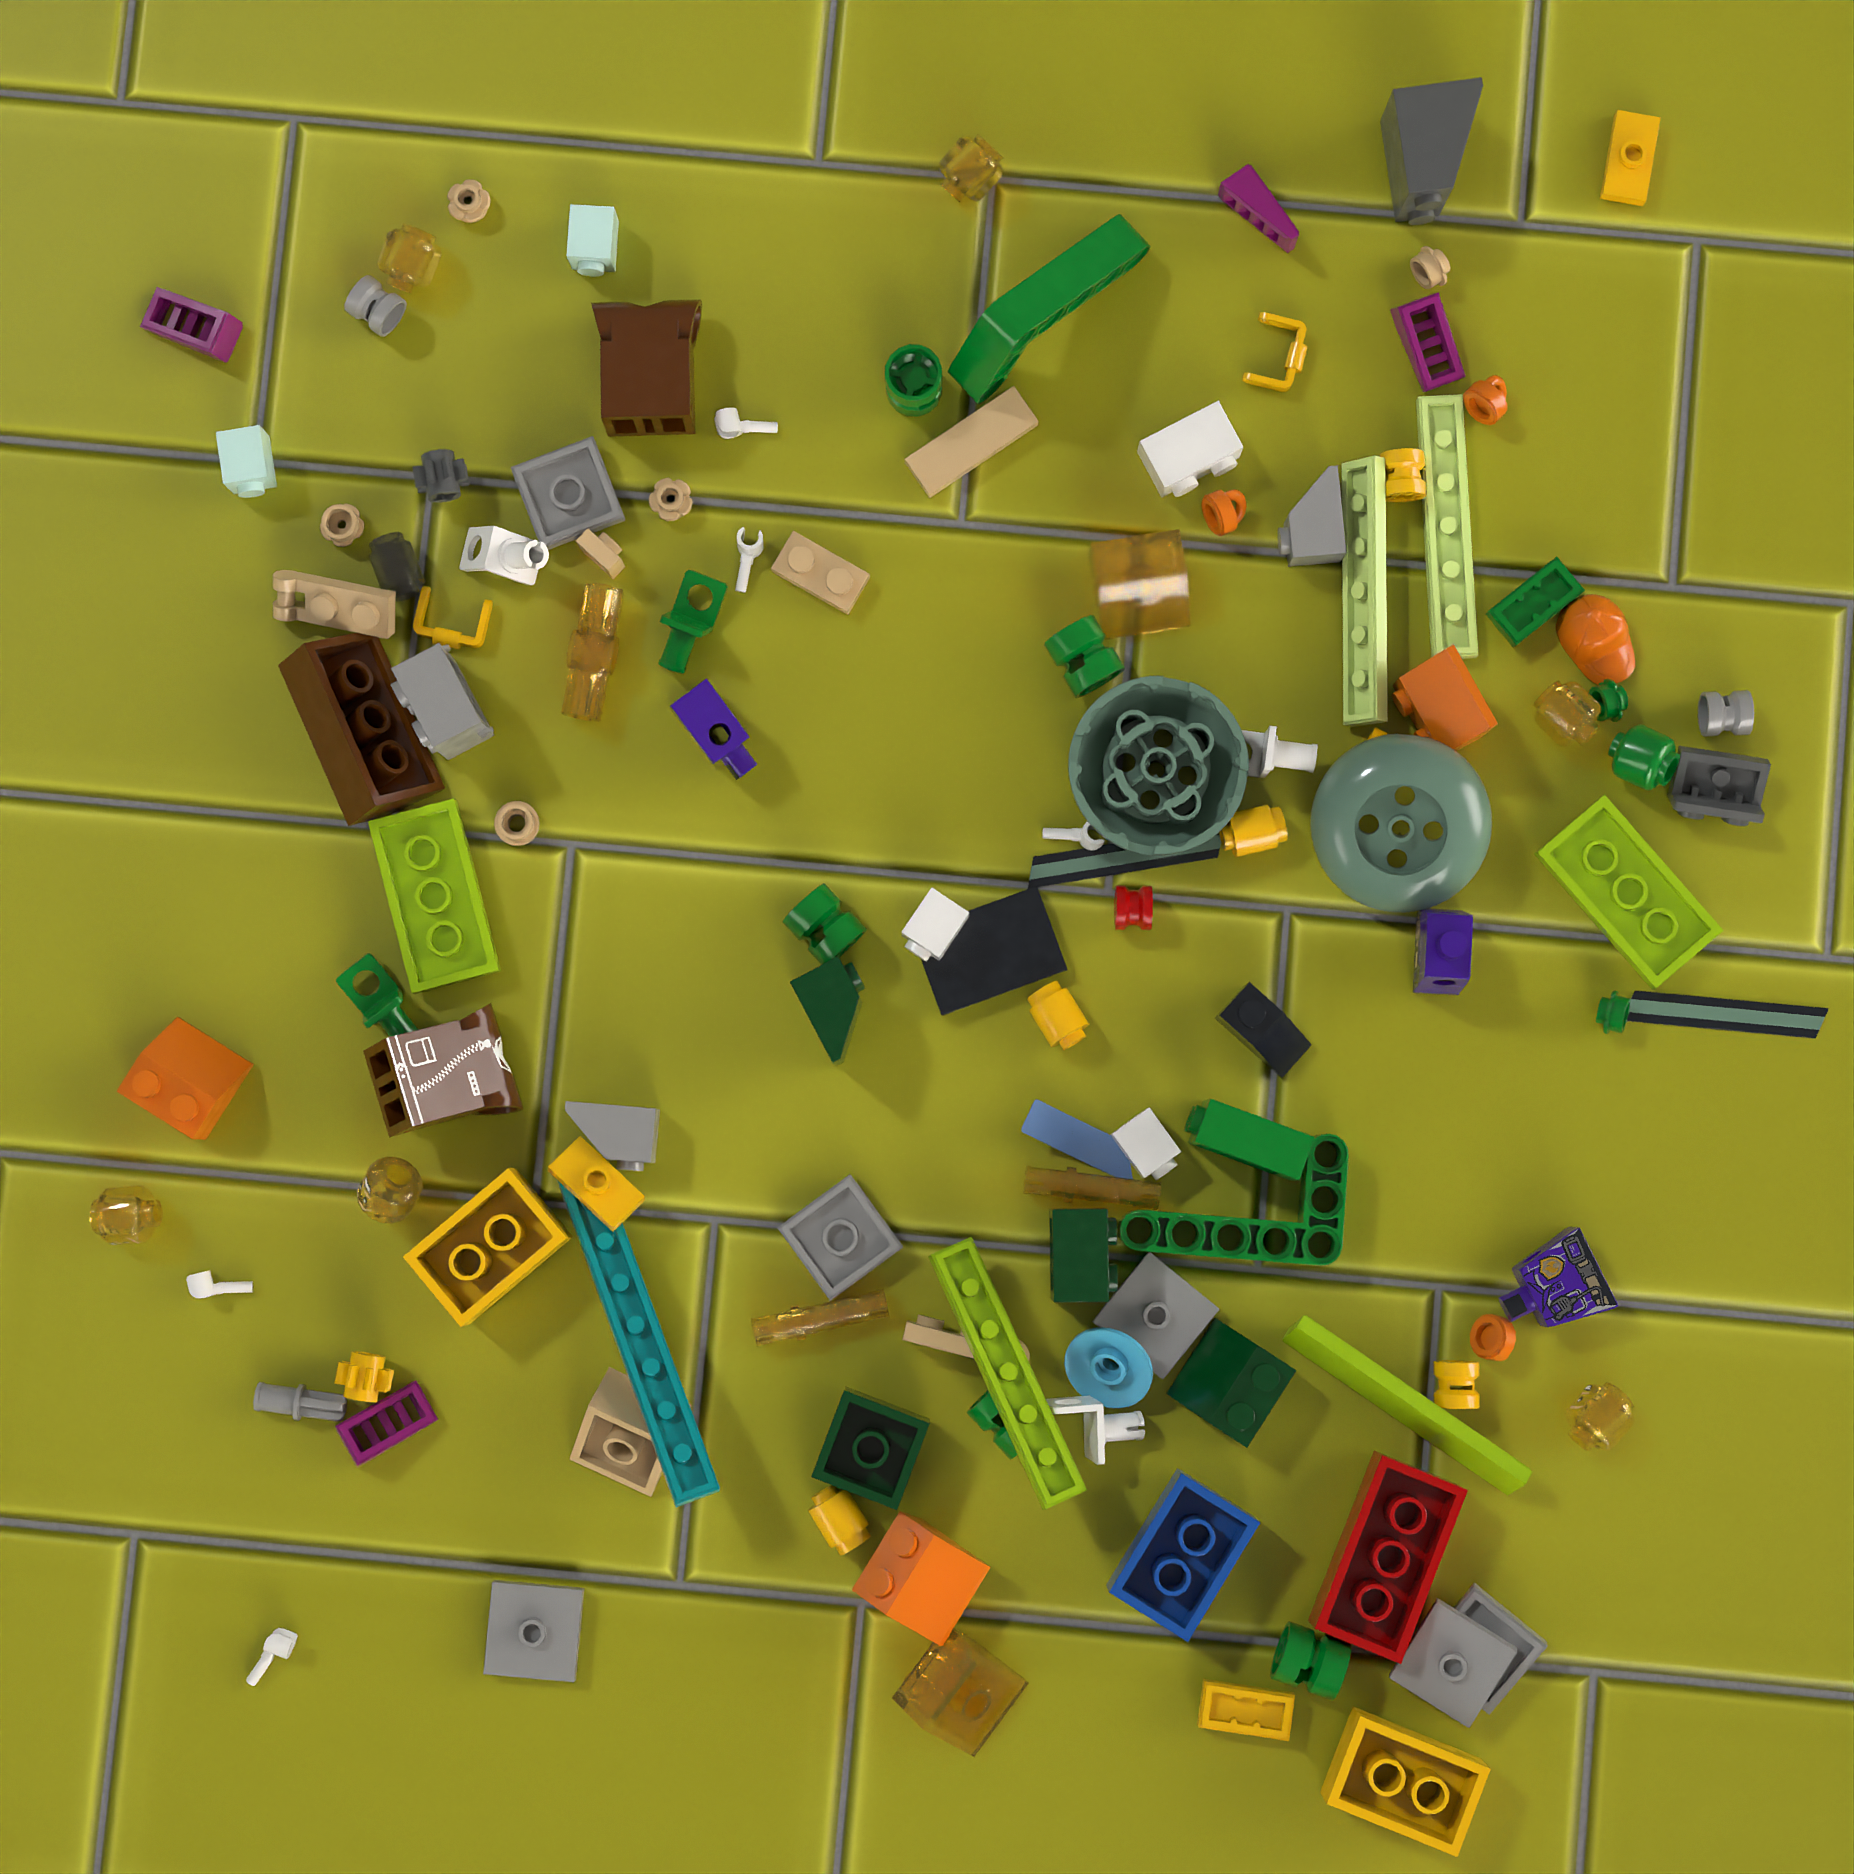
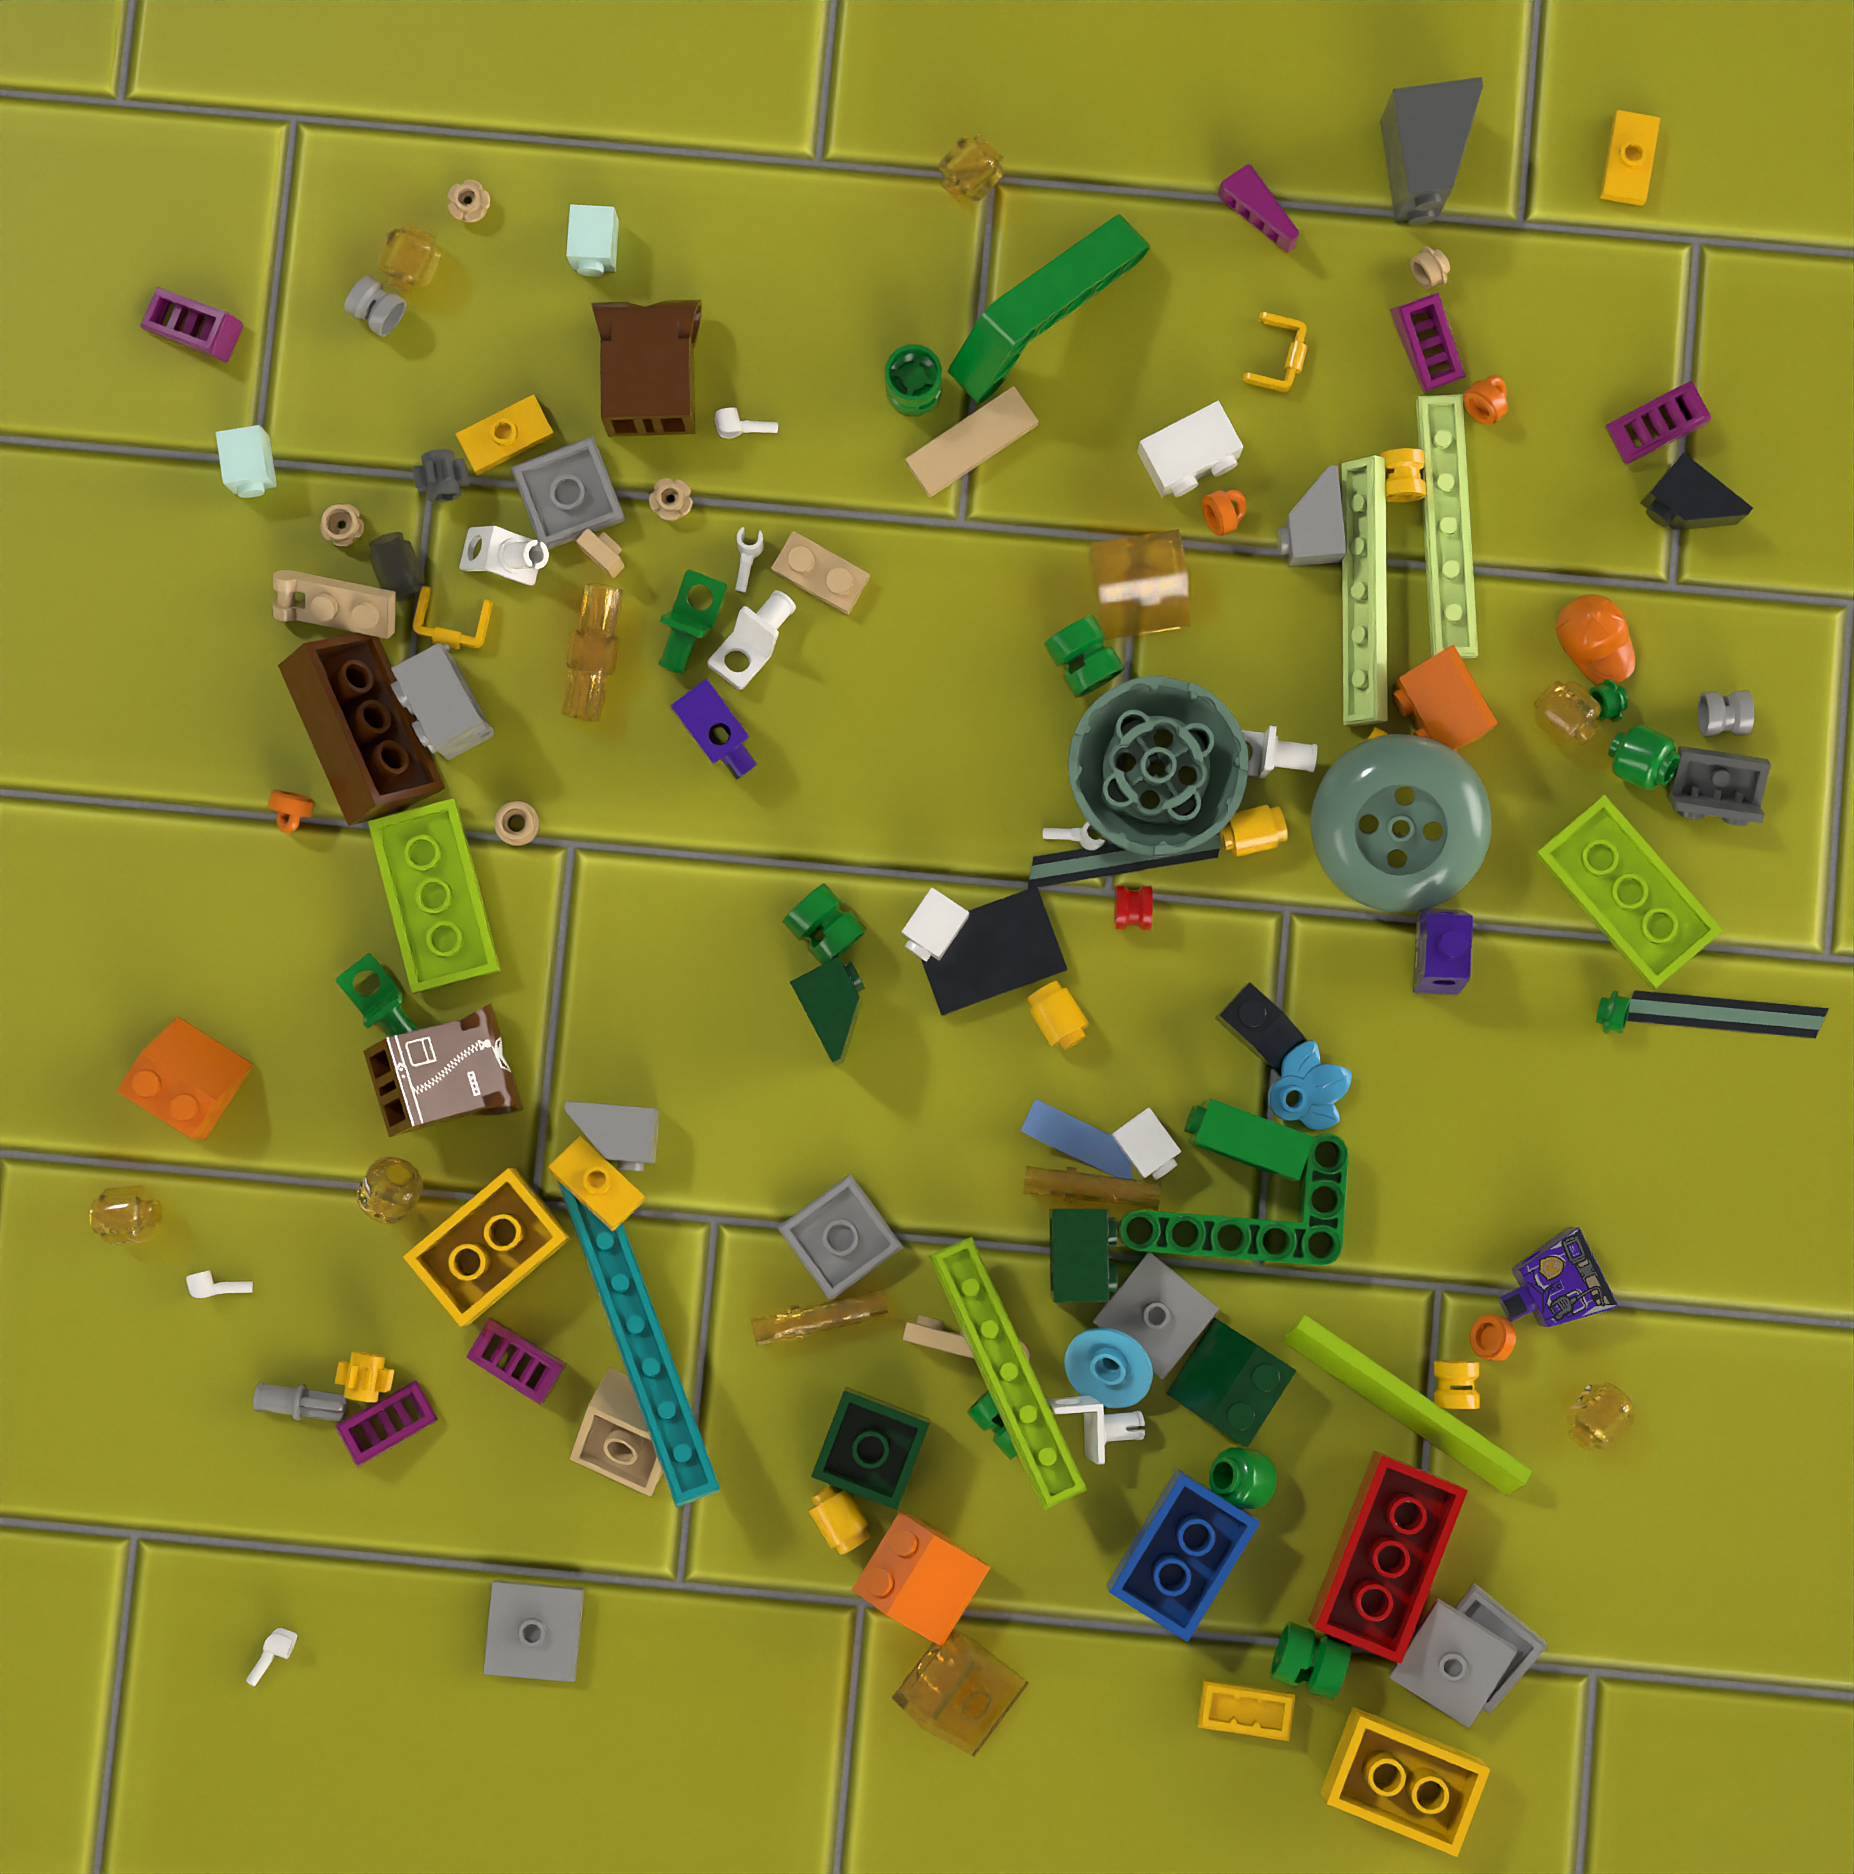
(290, 803): none -> orange tile
(505, 434): none -> yellow plate
(548, 1379): none -> magenta slope
(754, 636): none -> white bracket
(1243, 1477): none -> green head
(1315, 1086): none -> dark azure plate
(1535, 602): green plate -> none
(1690, 402): none -> magenta slope
(1693, 498): none -> black slope

